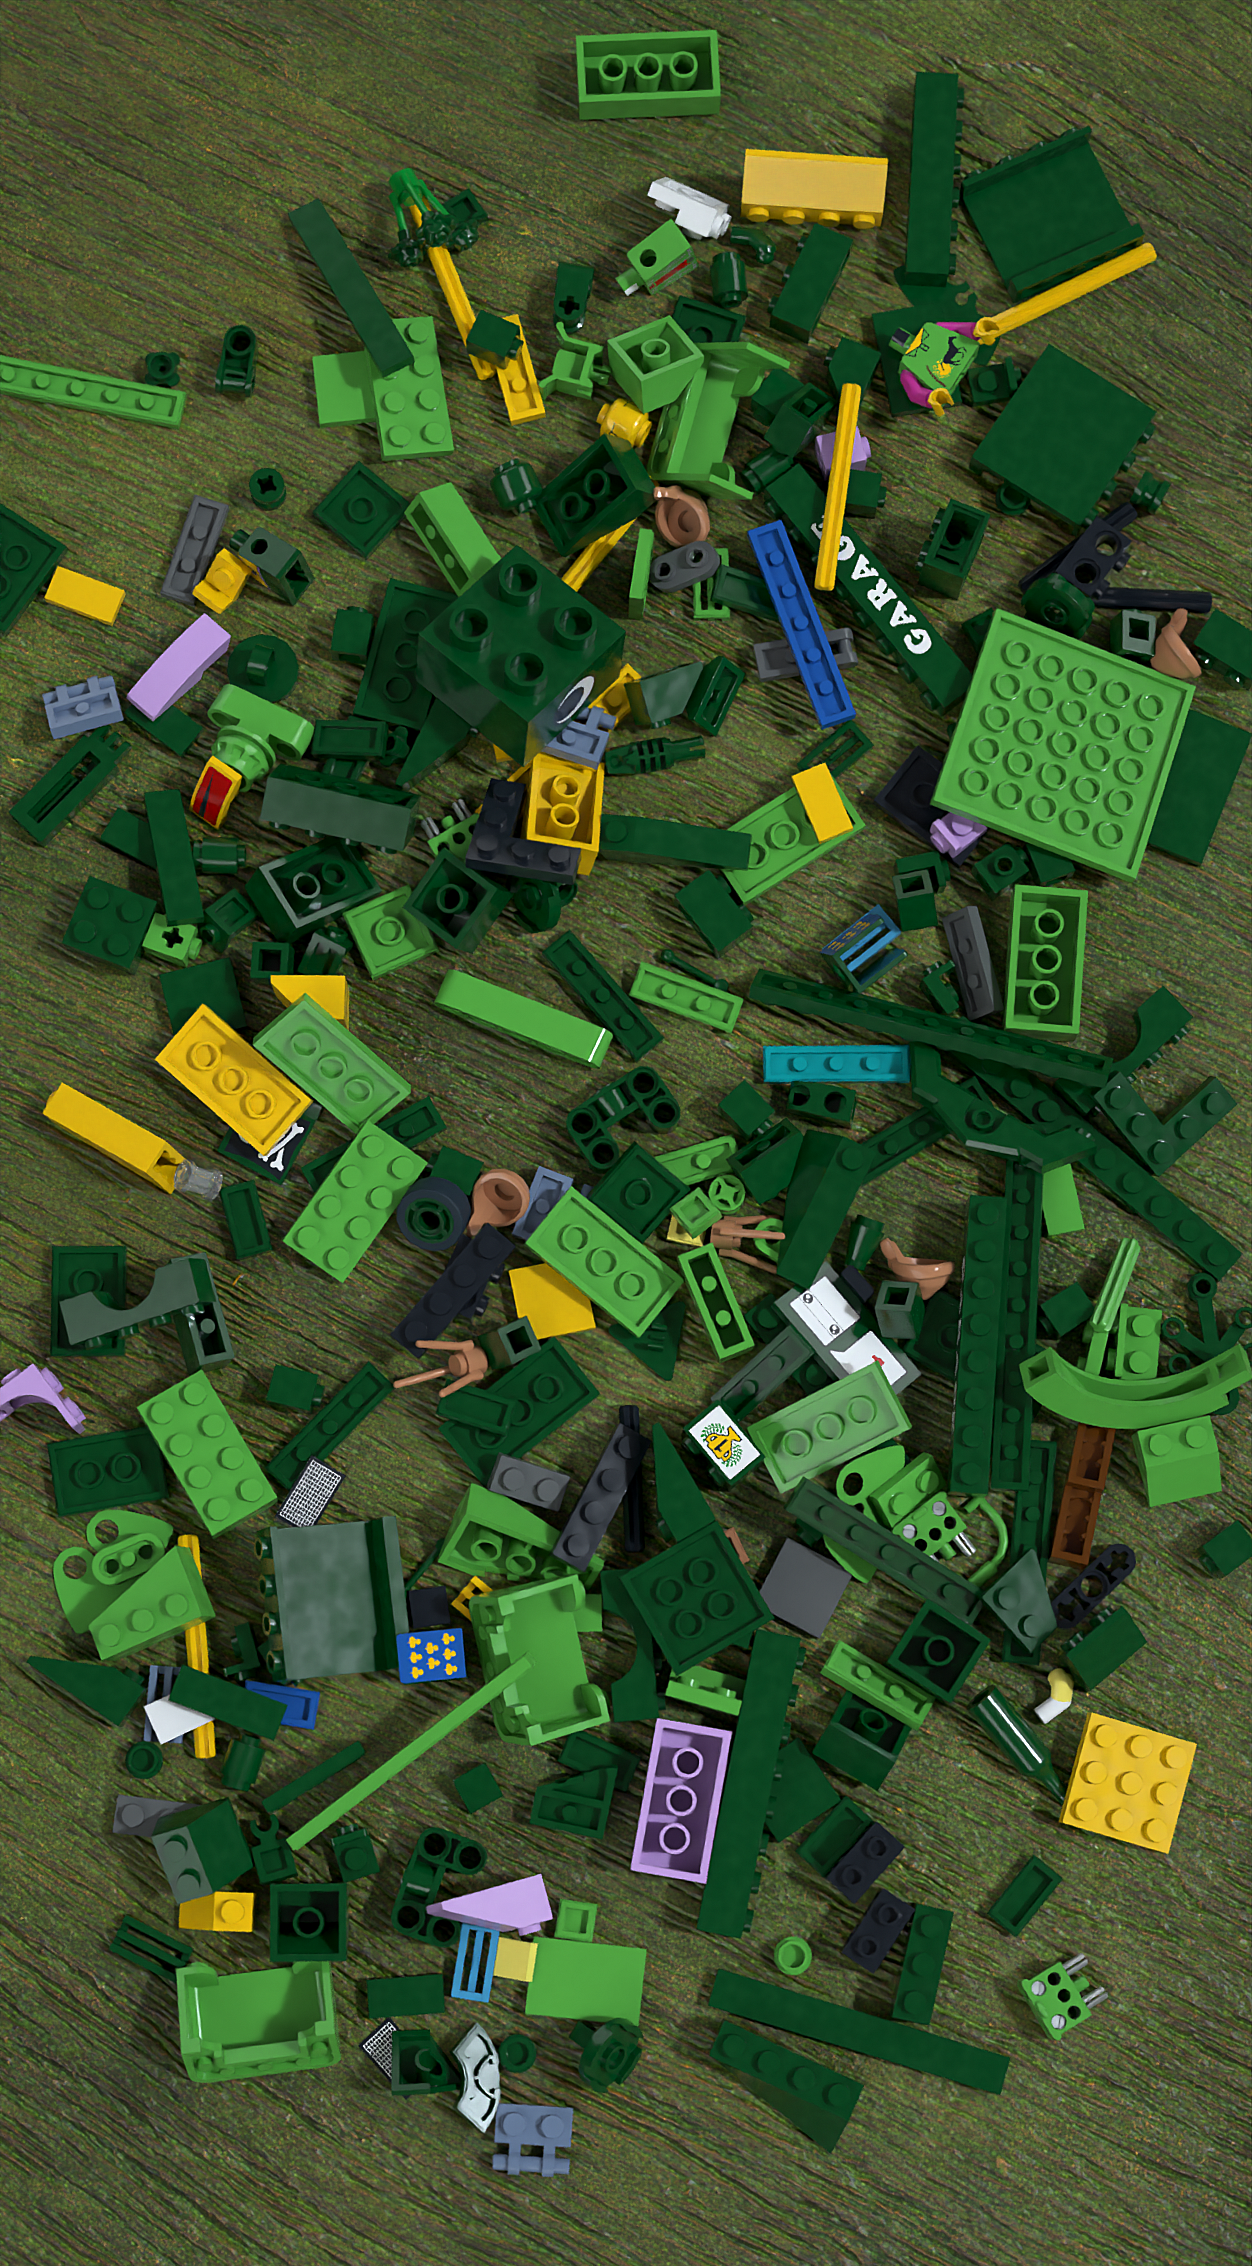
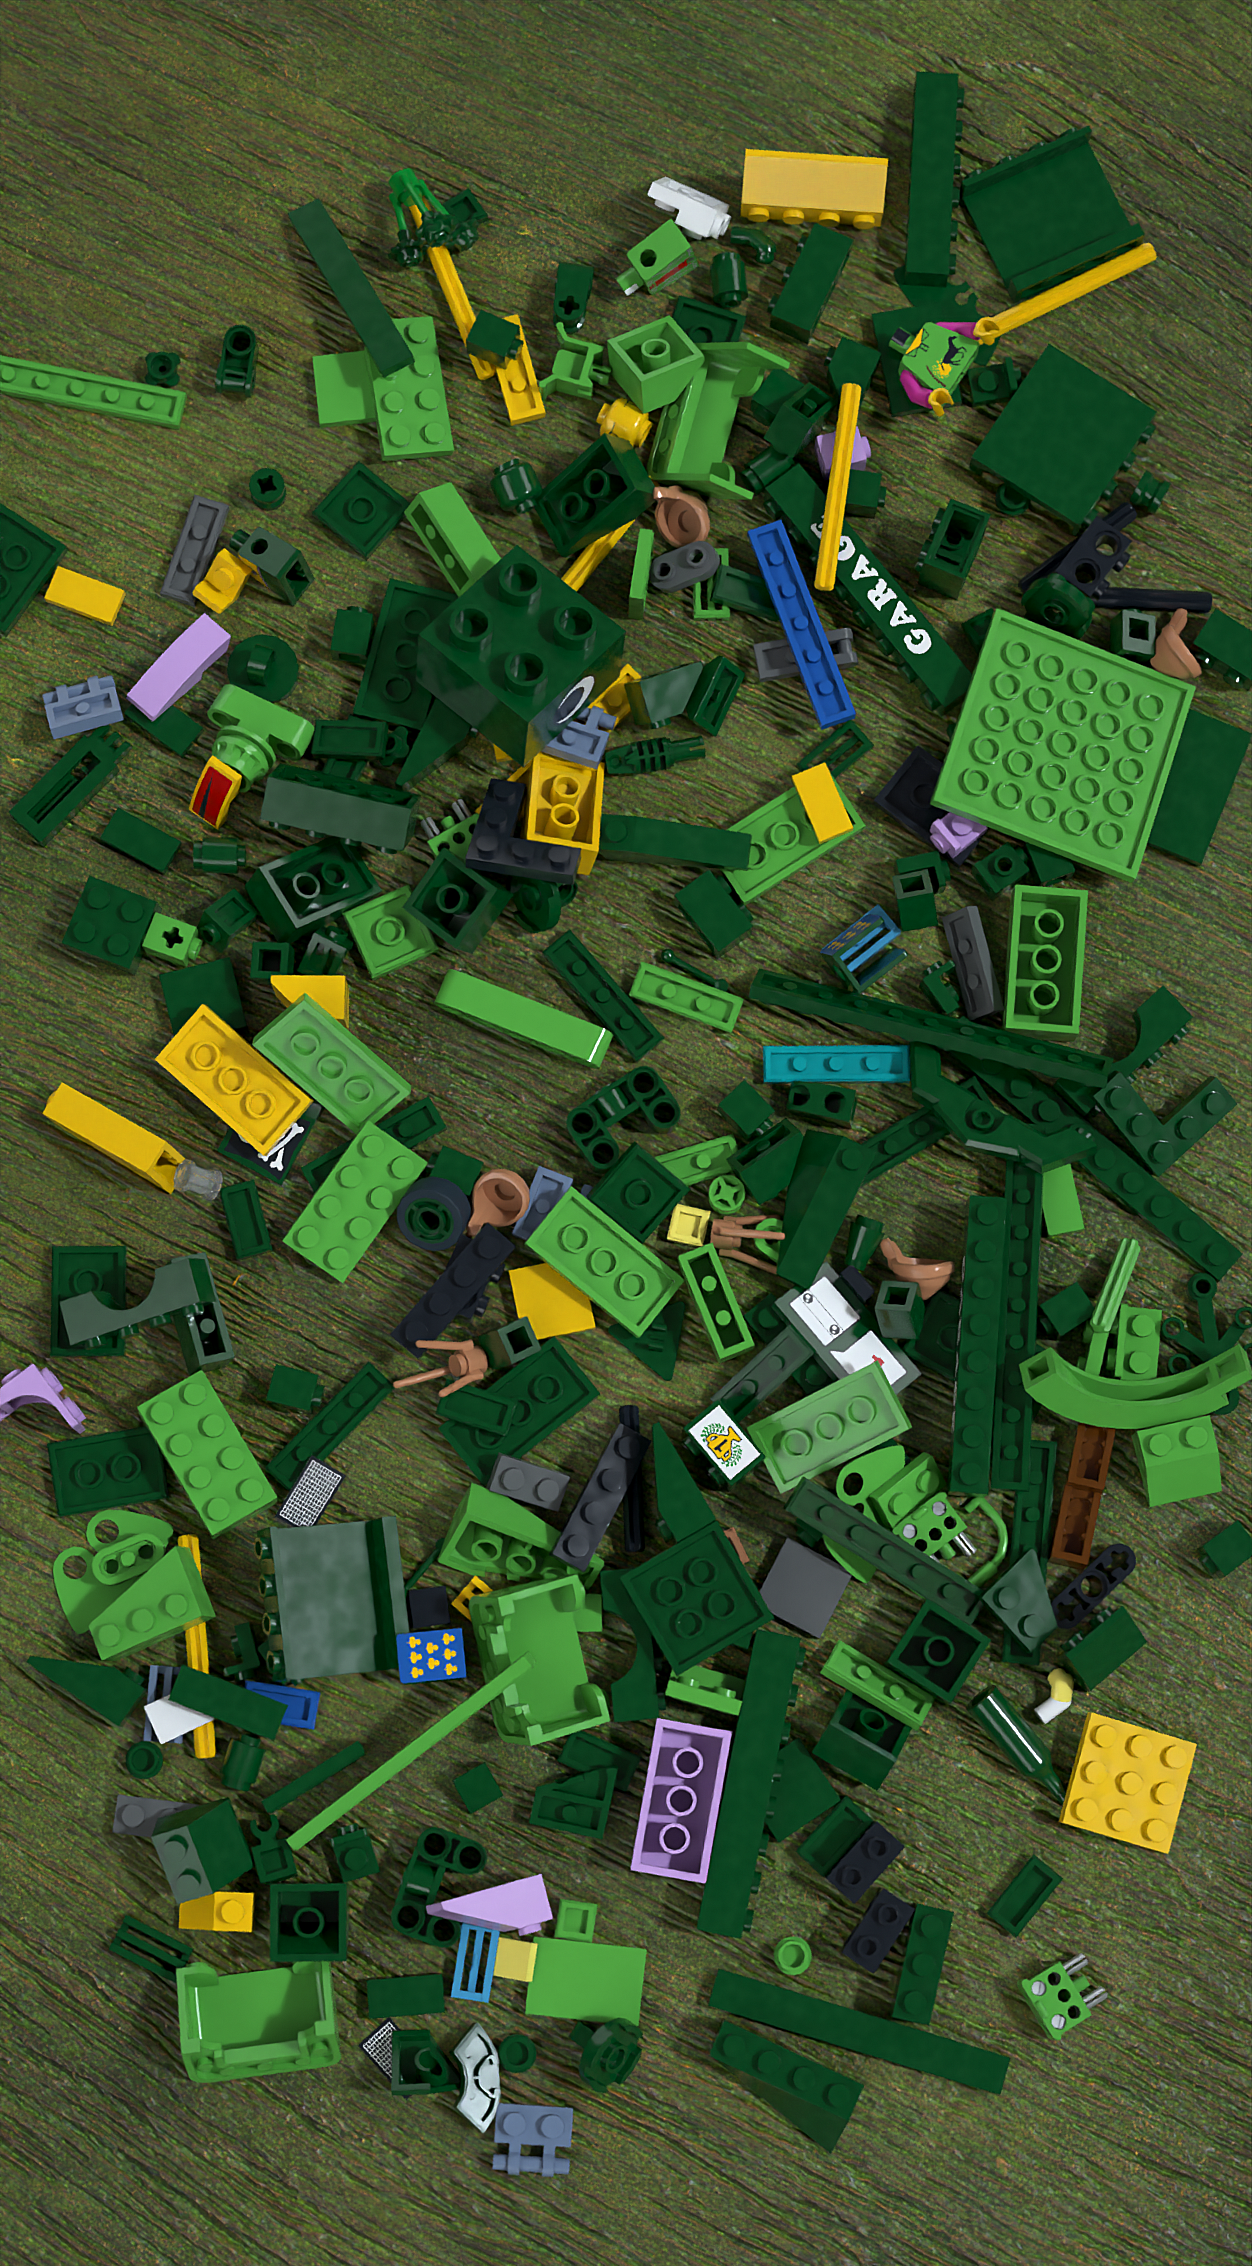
(173, 857): dark green tile -> none
(648, 74): bright green brick -> none
(695, 1213): bright green tile -> none

